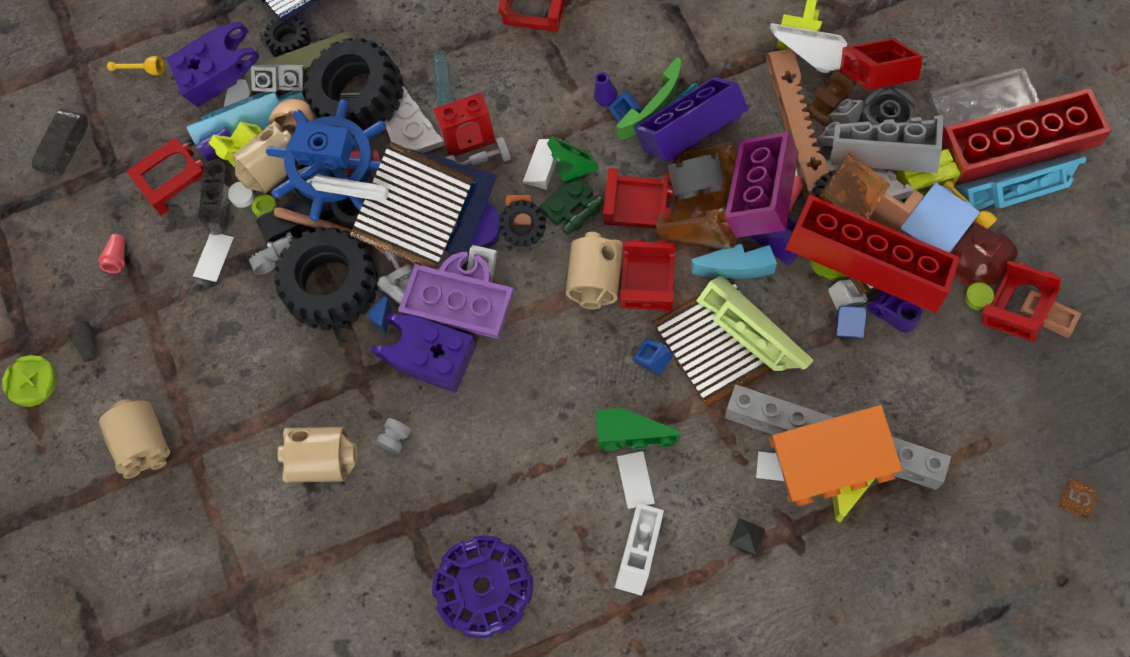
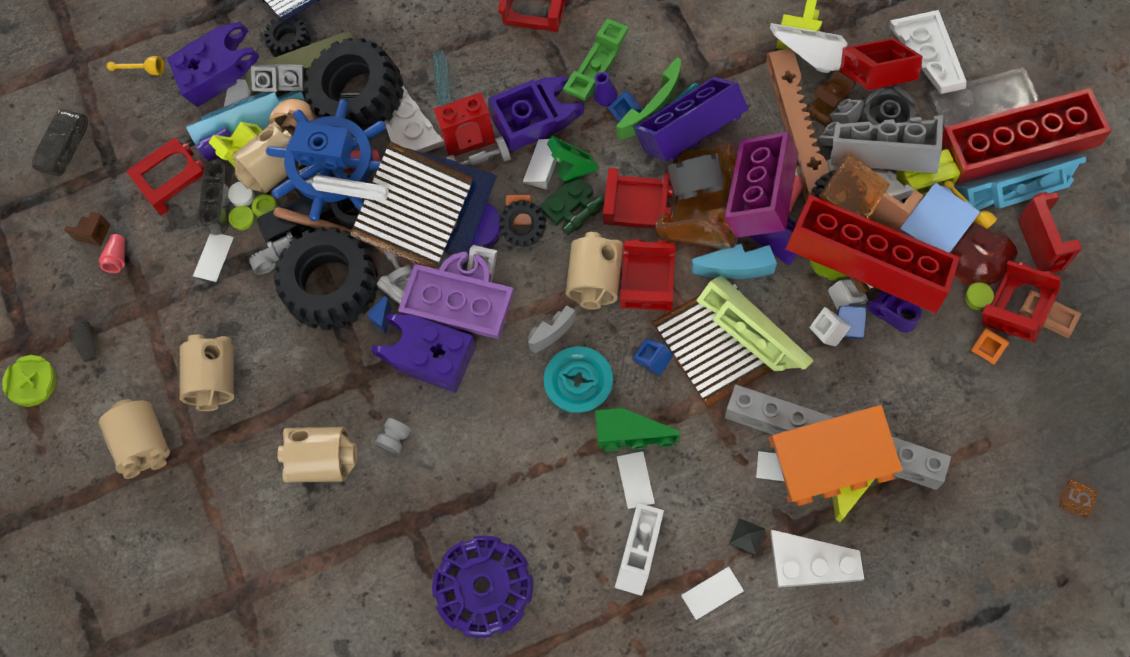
(90, 230): none -> reddish brown panel
(206, 372): none -> tan cylinder
(241, 217): none -> lime piece
(532, 111): none -> dark purple brick
(545, 334): none -> light grey slope
(570, 364): none -> teal gear
(599, 59): none -> bright green slope
(712, 593): none -> white sticker
(813, 562): none -> white wing
(829, 327): none -> white slope
(929, 38): none -> white wing
(990, 345): none -> orange slope
(1043, 237): none -> red panel

